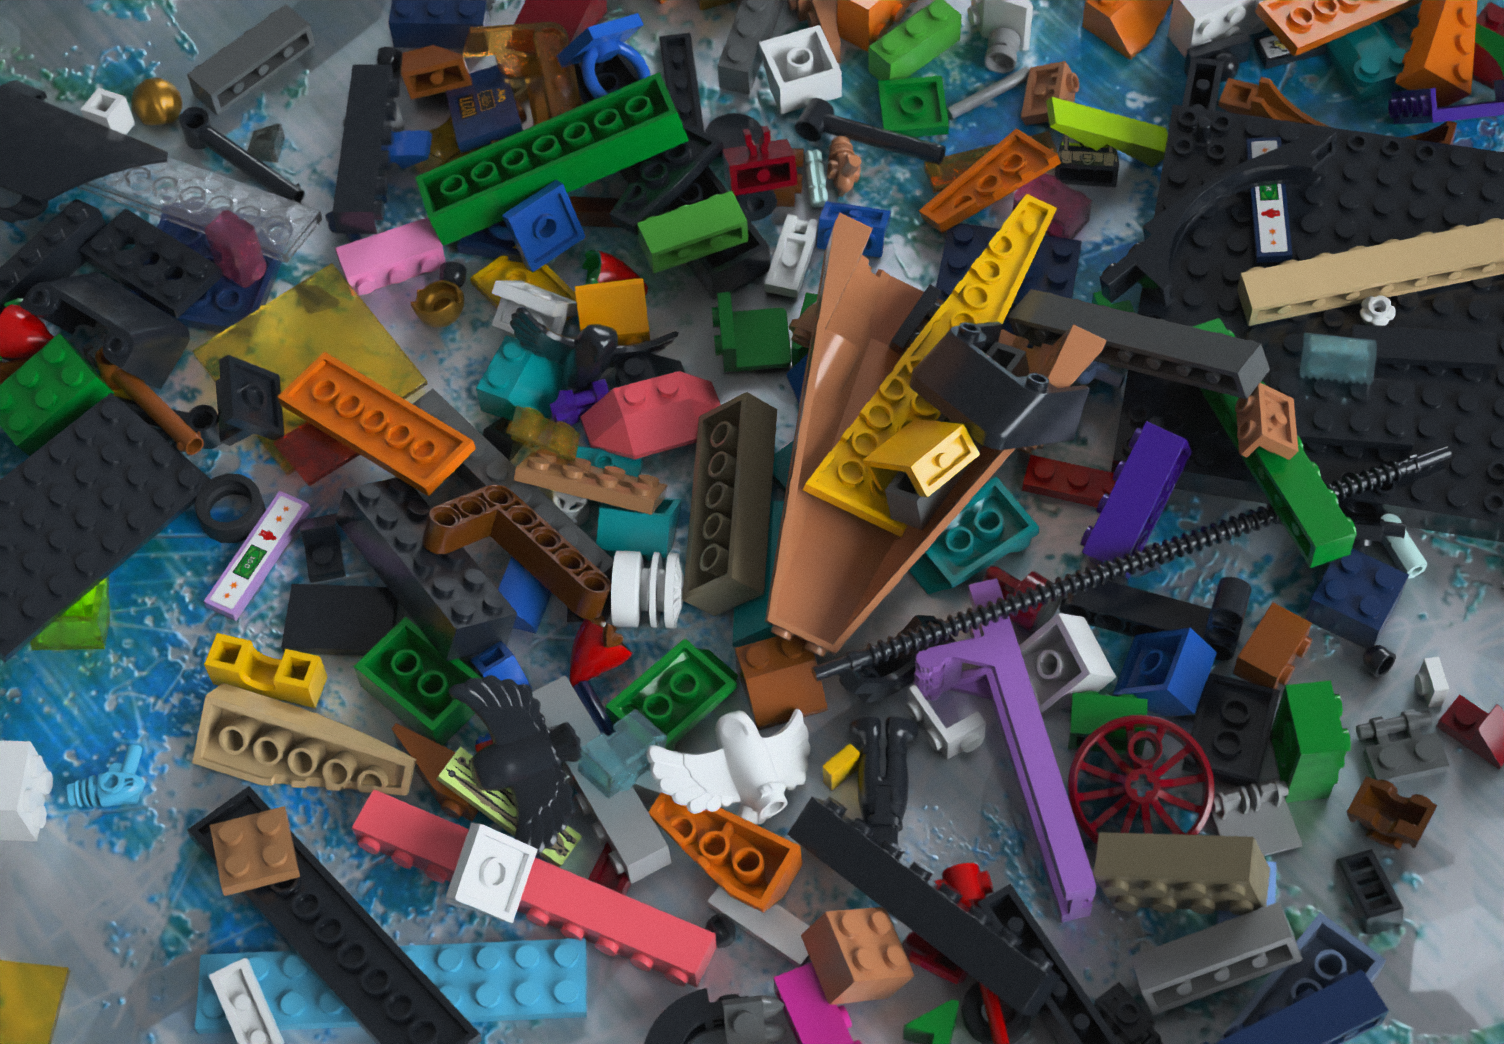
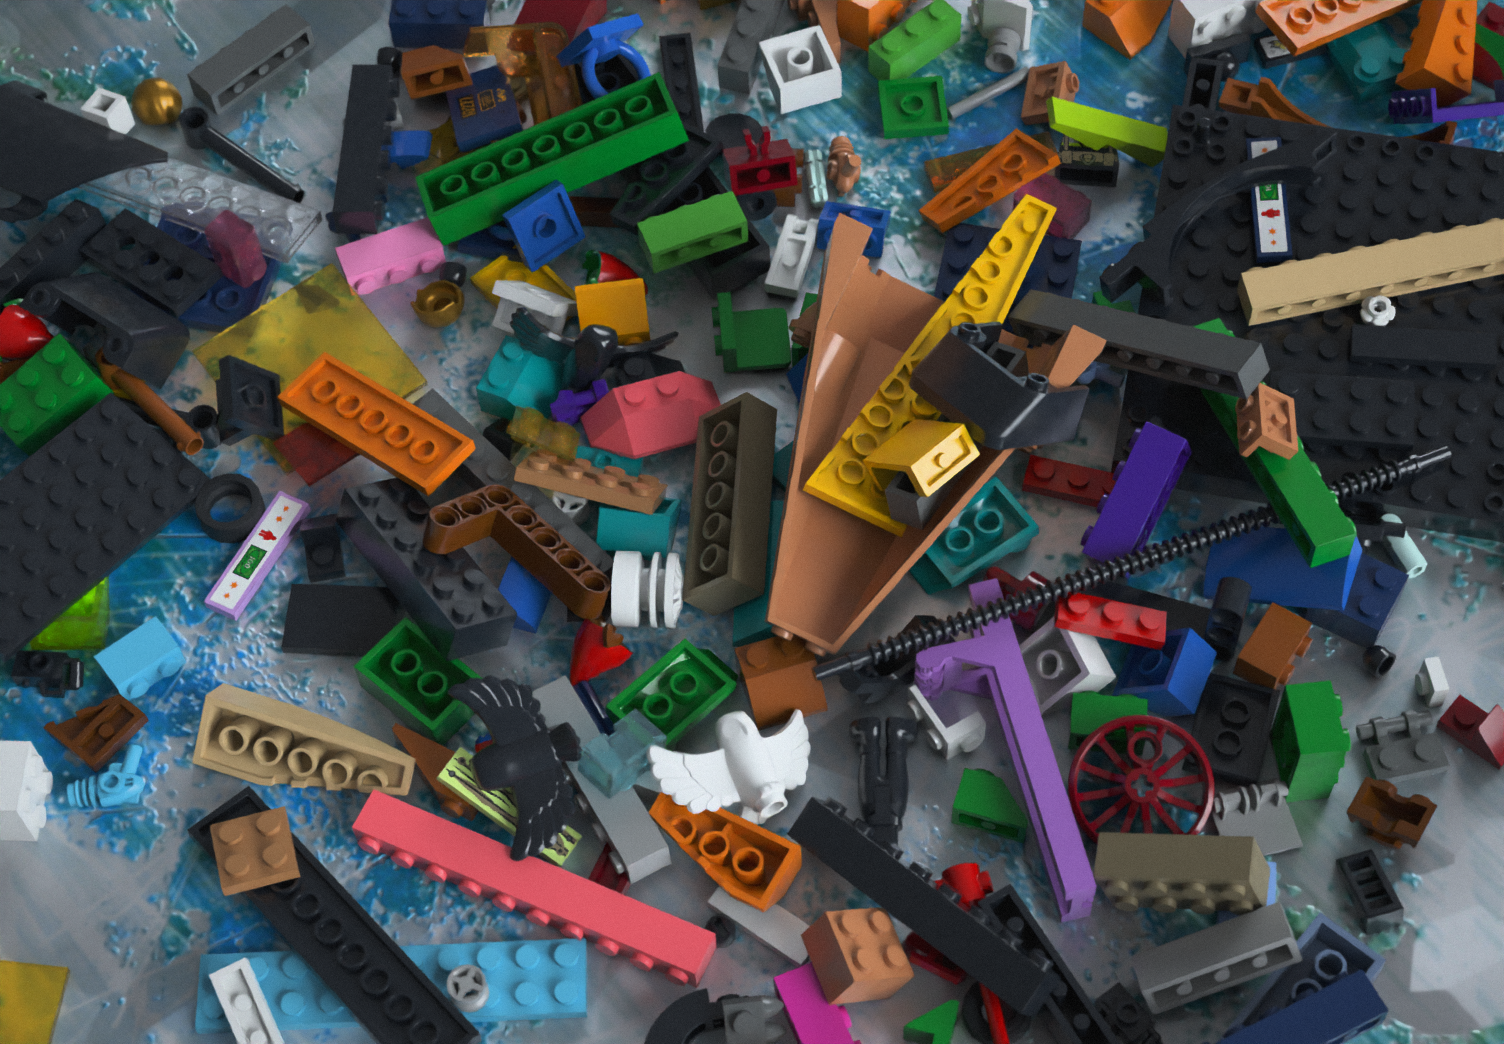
(48, 671): none -> black piece
(98, 730): none -> reddish brown wing
(140, 659): none -> medium azure brick
(267, 143): clear smoke slope -> none
(292, 679): yellow arch -> none
(463, 980): none -> light grey wheel
(490, 873): white bracket -> none
(499, 663): blue brick -> none
(819, 119): black piece -> none
(841, 766): yellow tile -> none
(924, 309): black plate -> none
(988, 806): none -> green slope
(1111, 620): none -> red plate
(1279, 571): none -> blue slope
(1338, 358): clear light blue brick -> none

